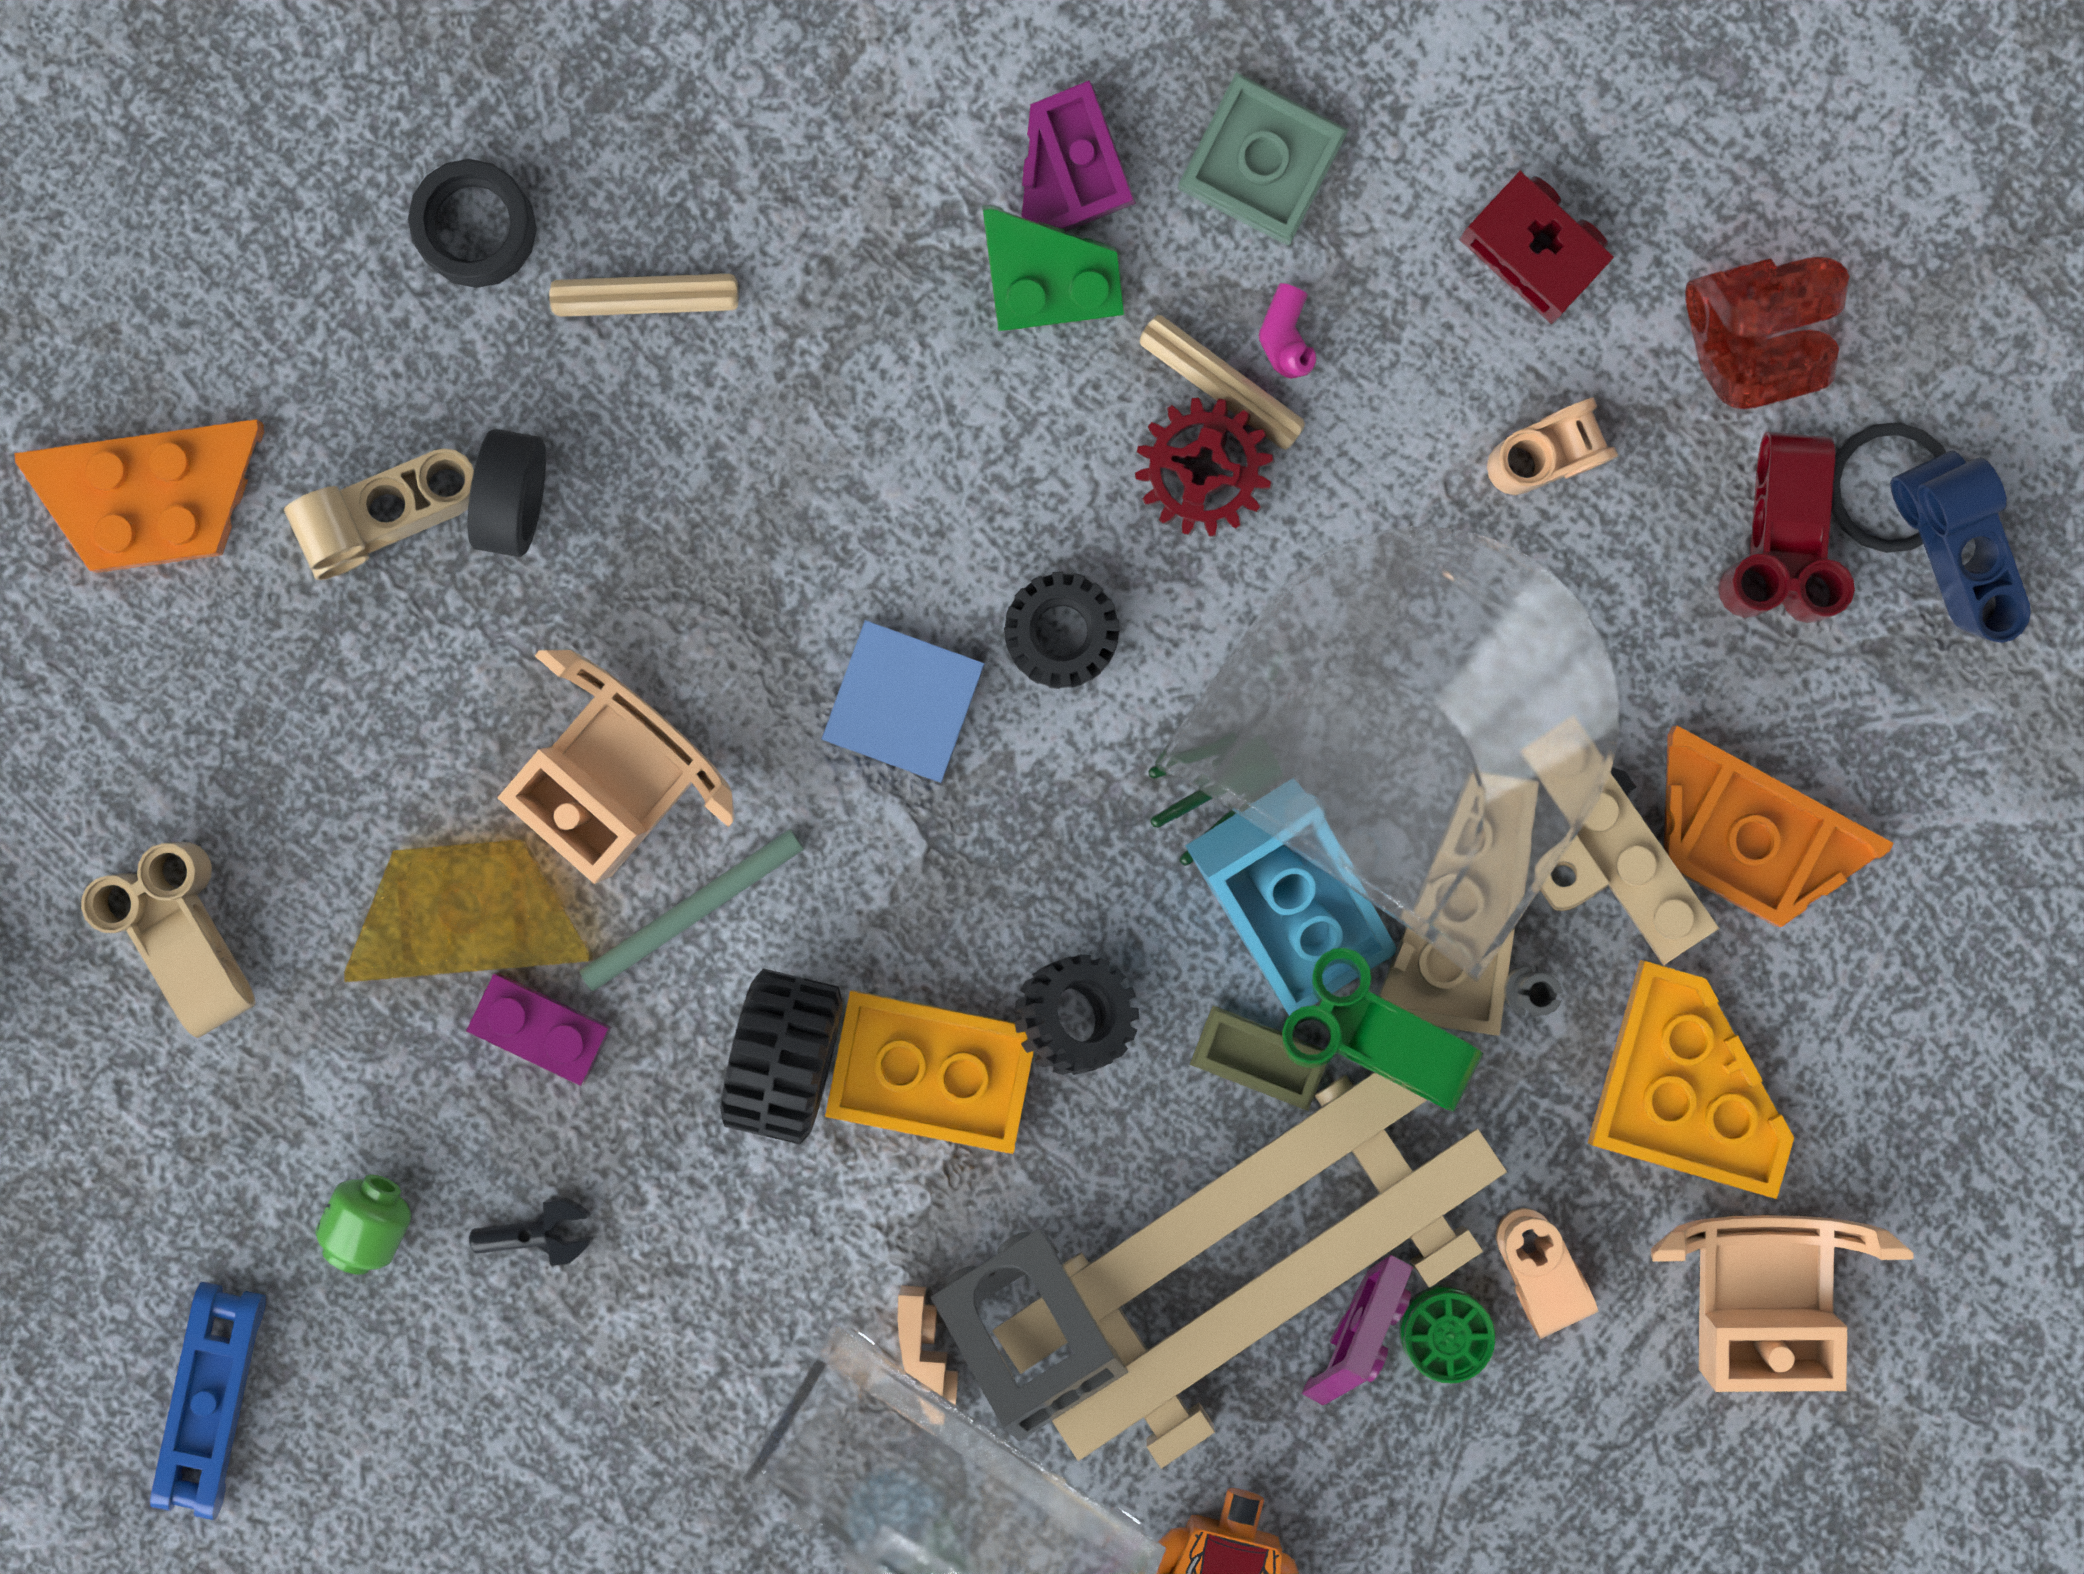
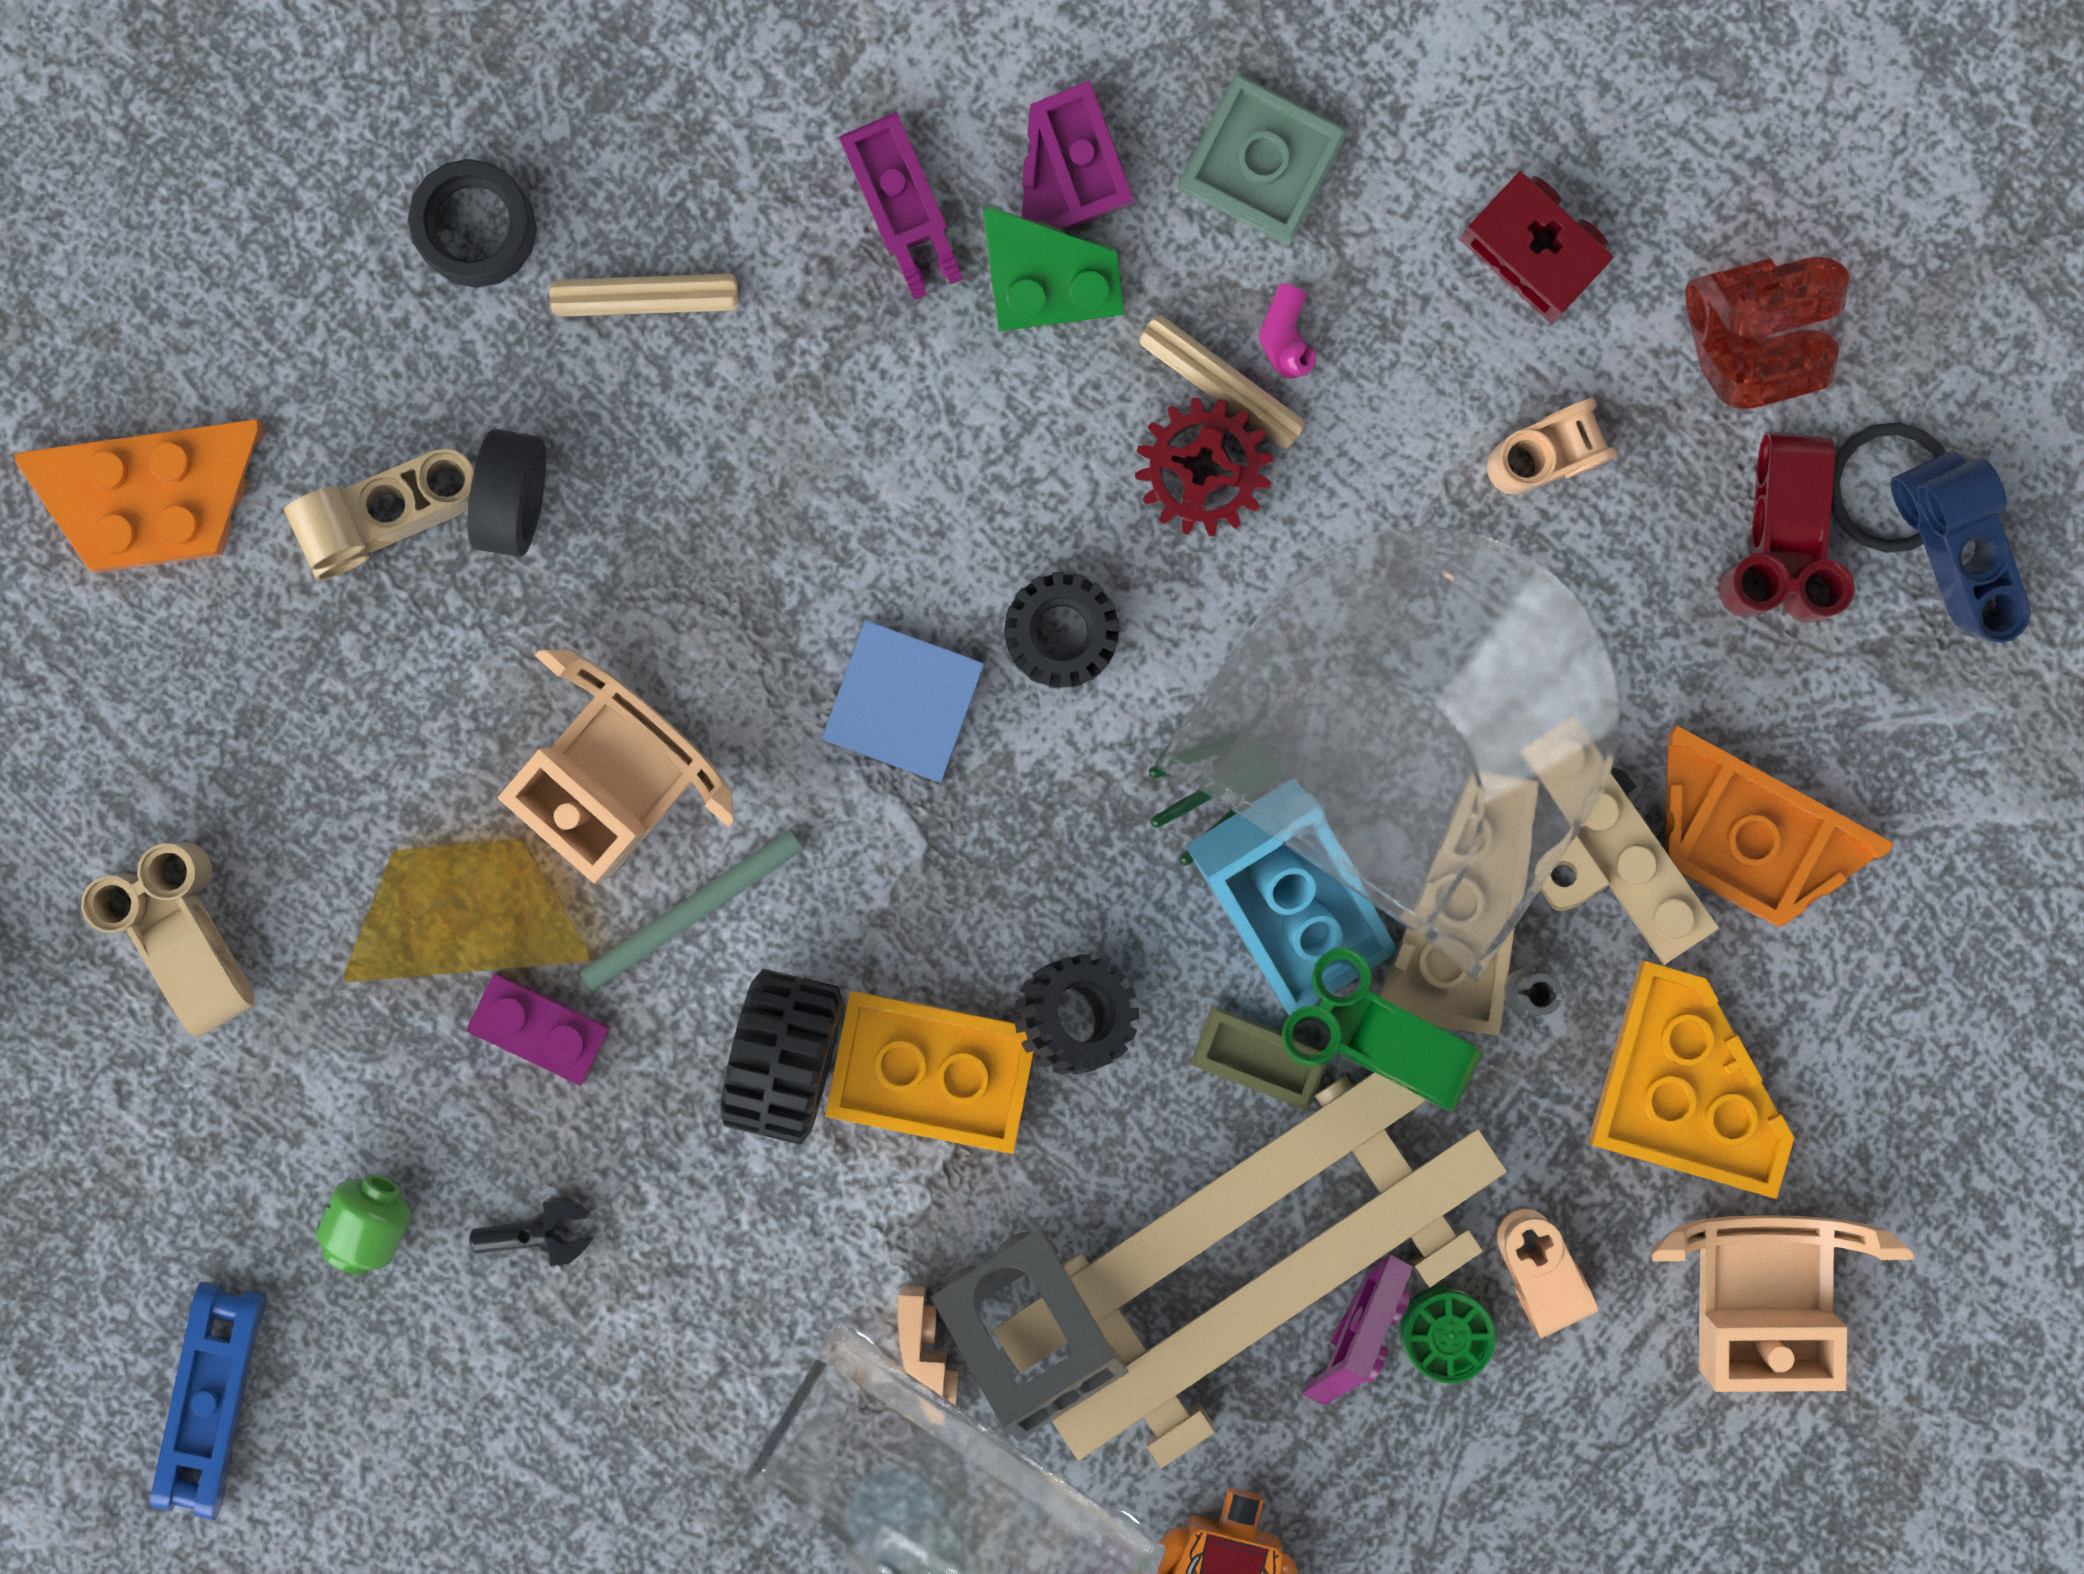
(899, 197): none -> magenta hinge

